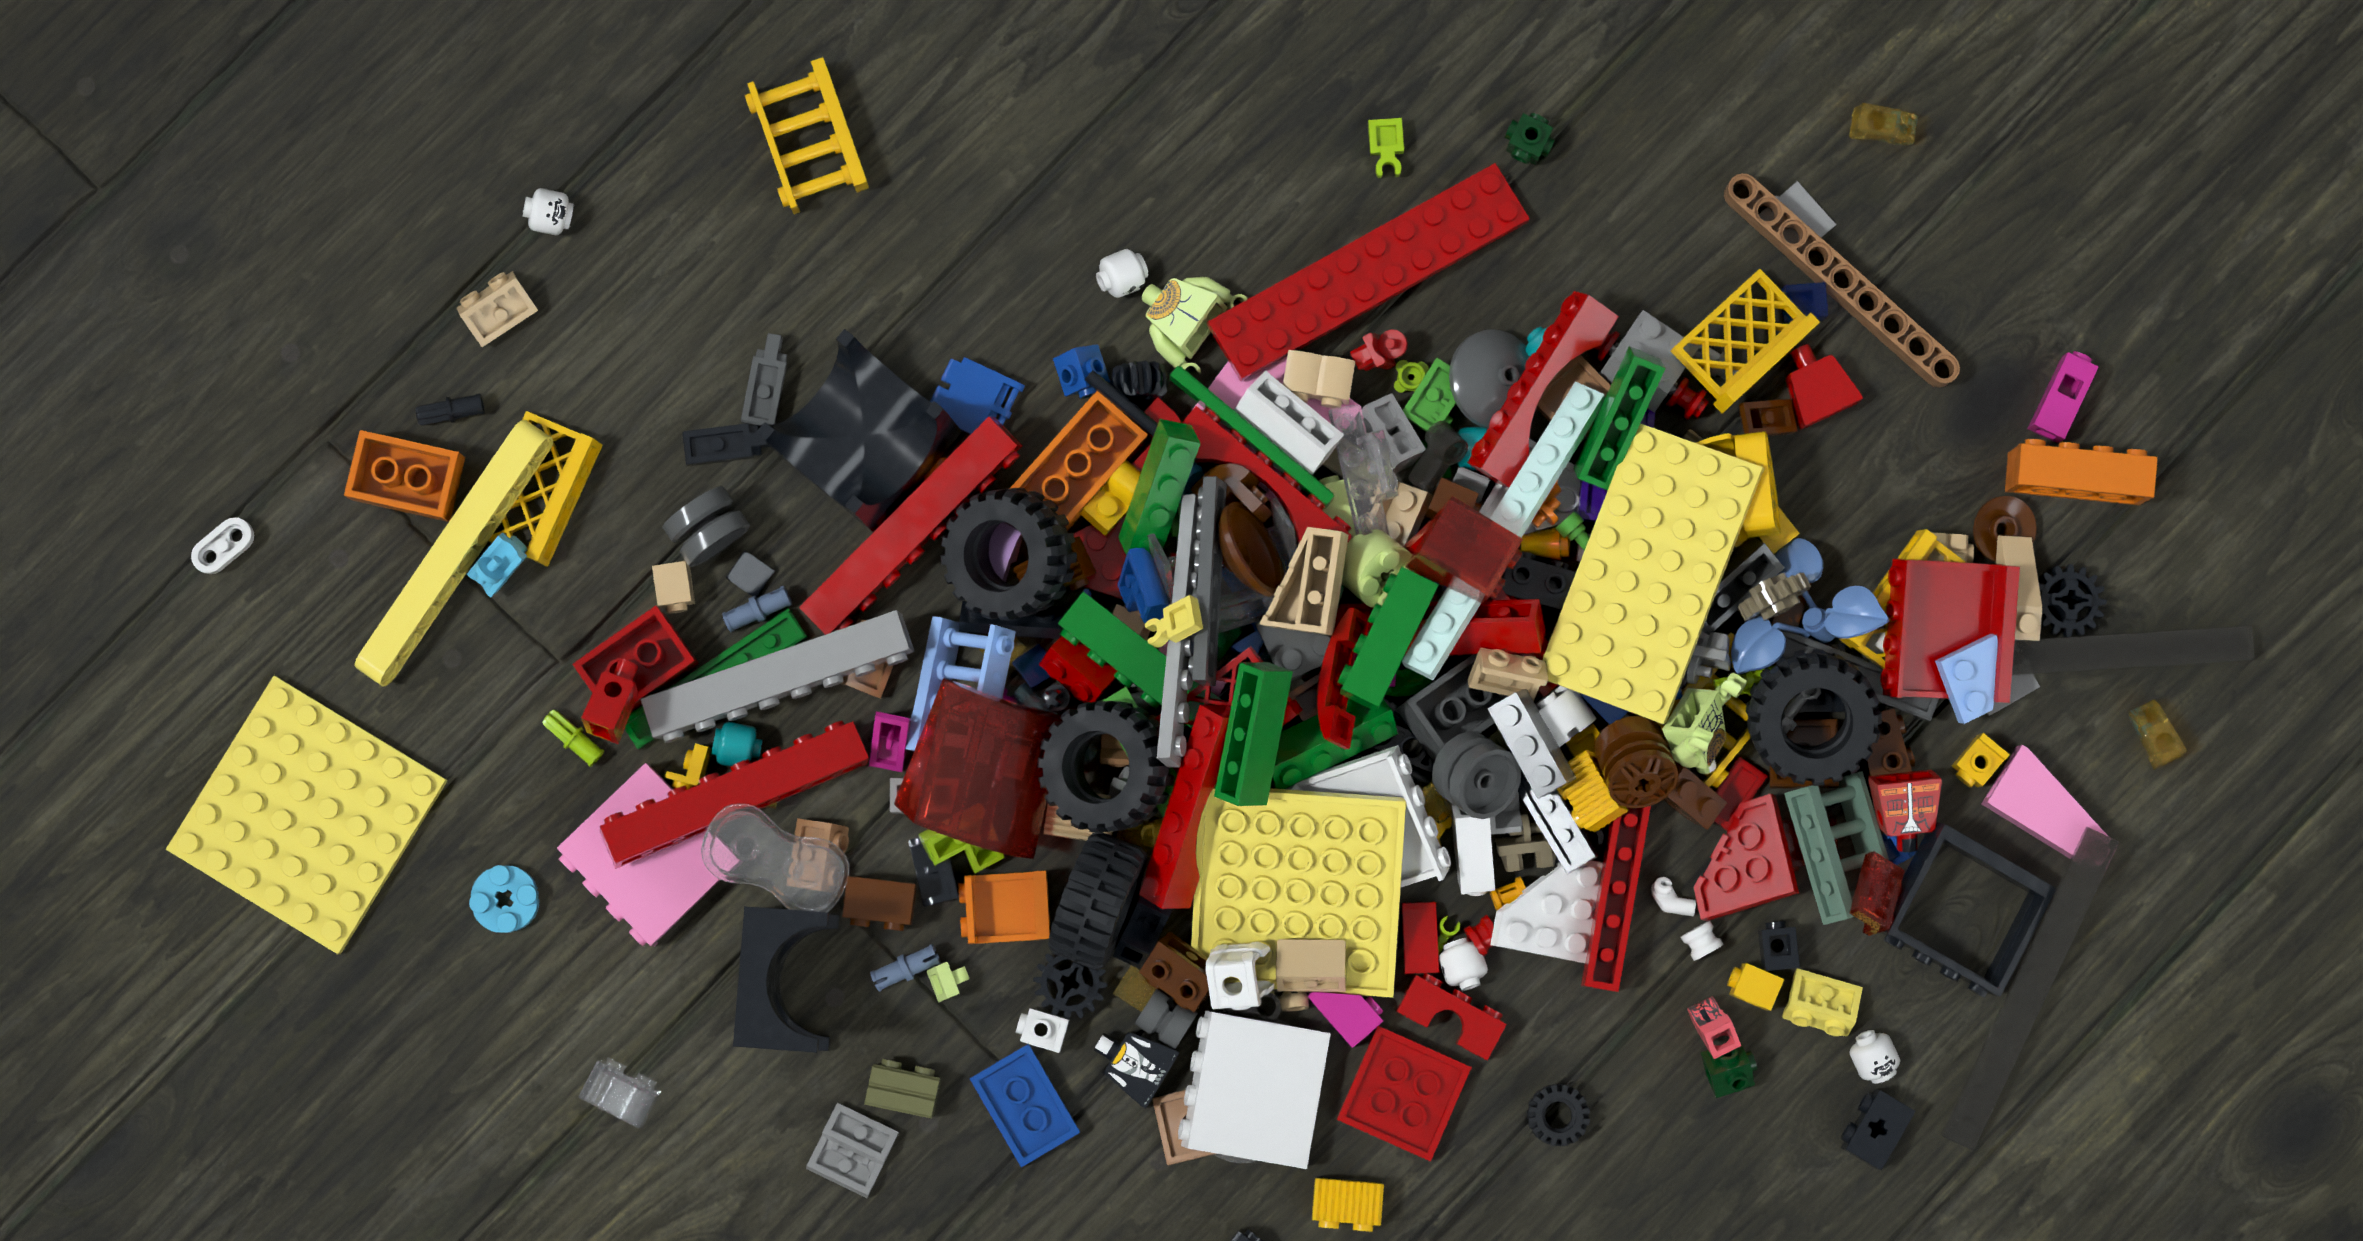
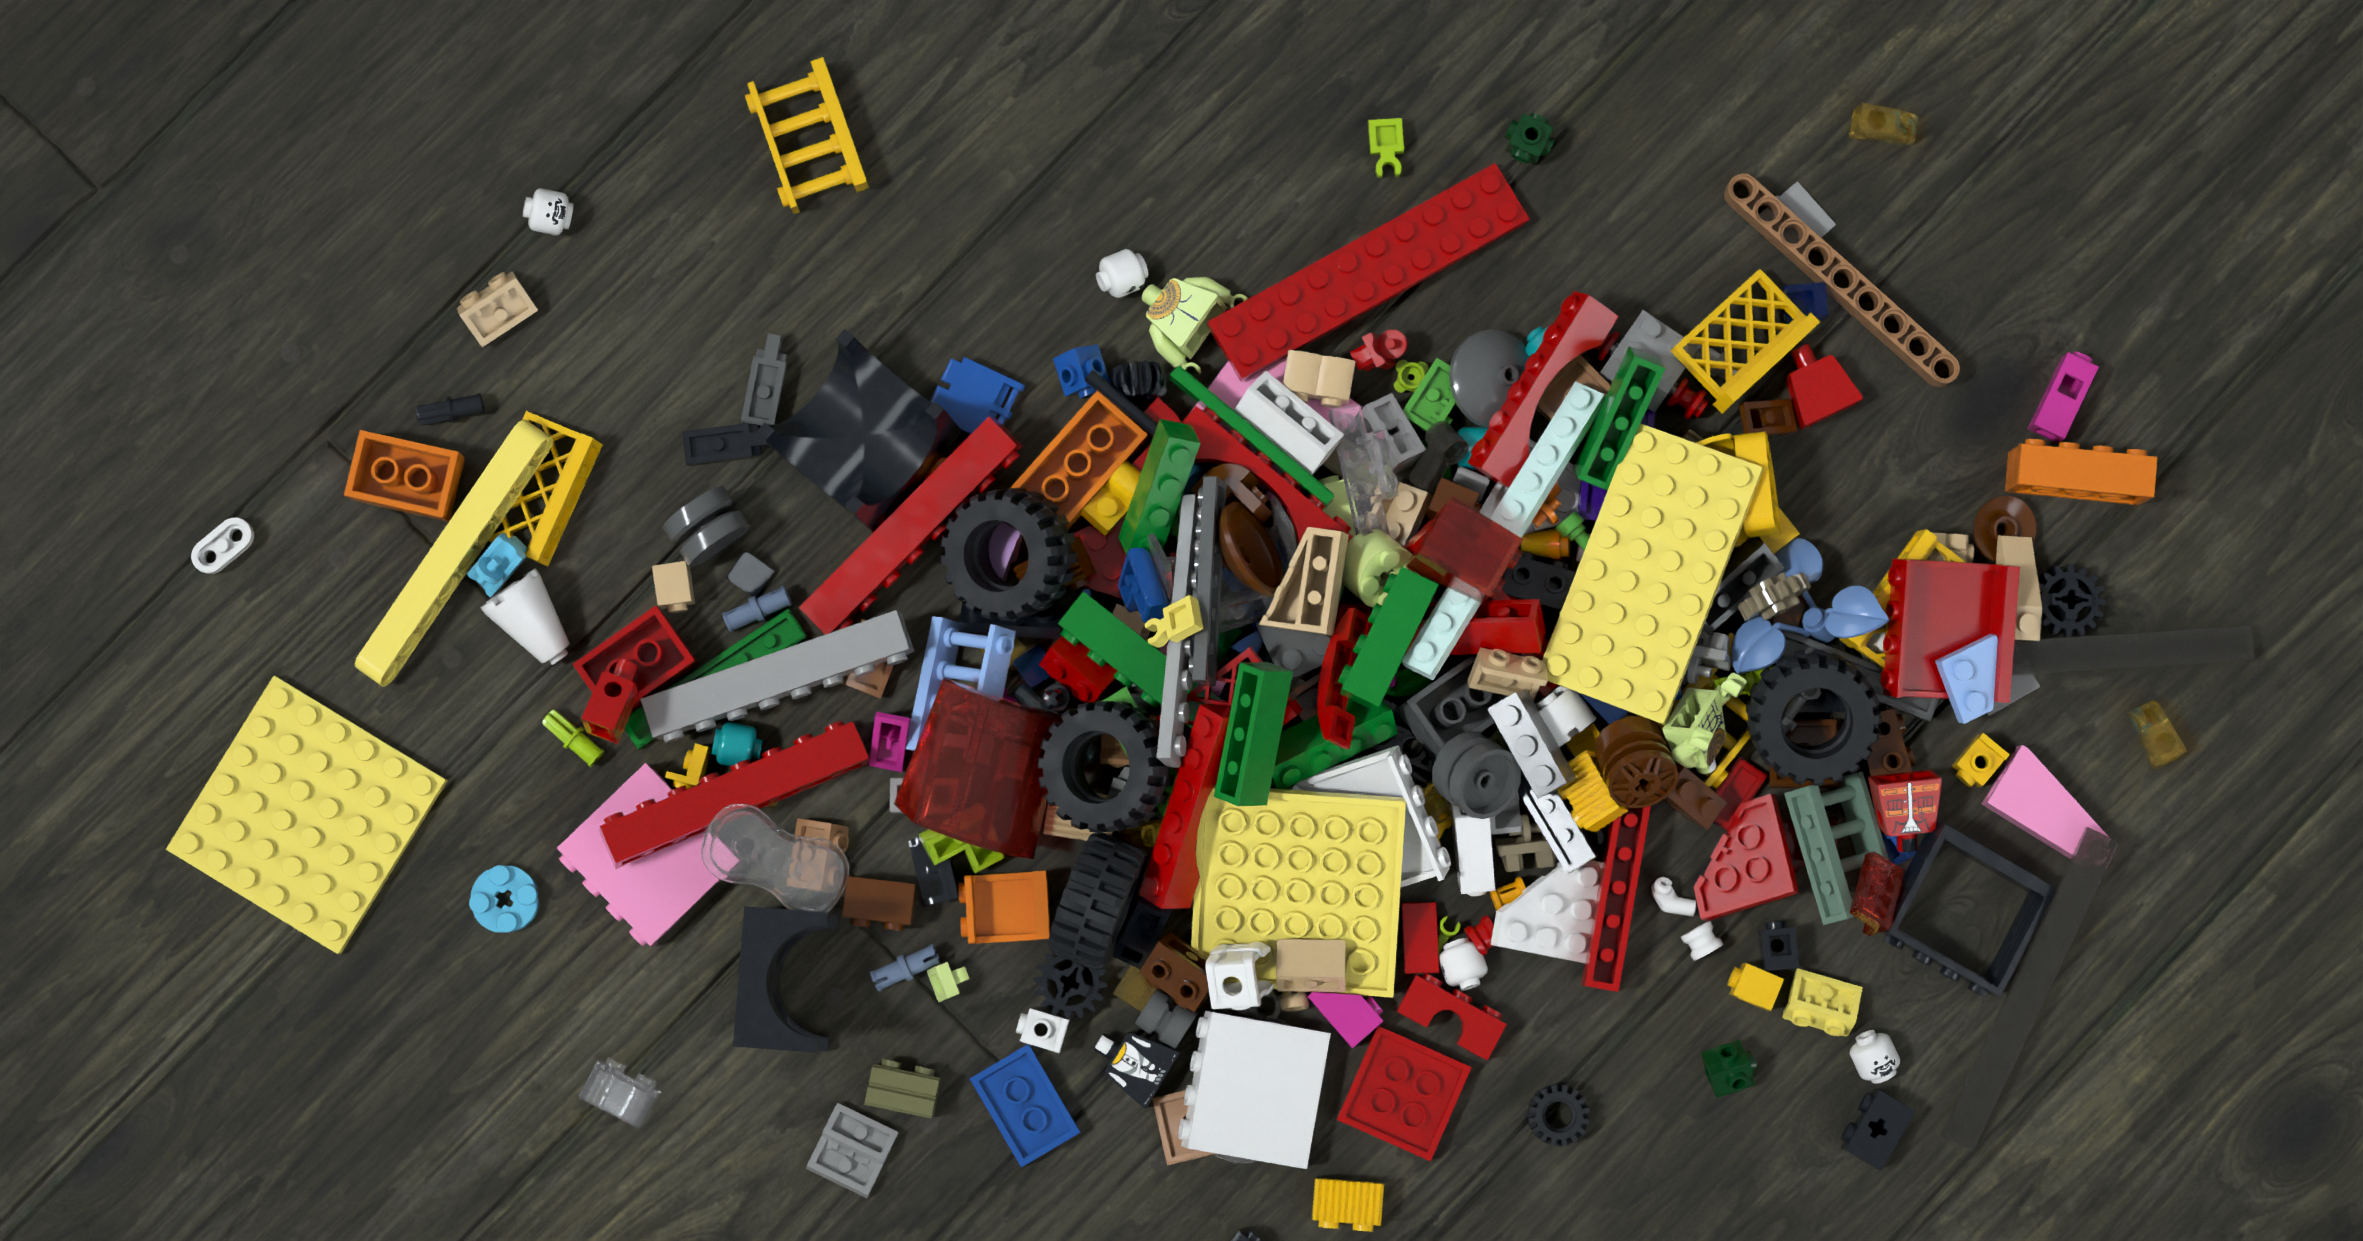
(529, 618): none -> white cone
(1711, 1024): coral leg -> none

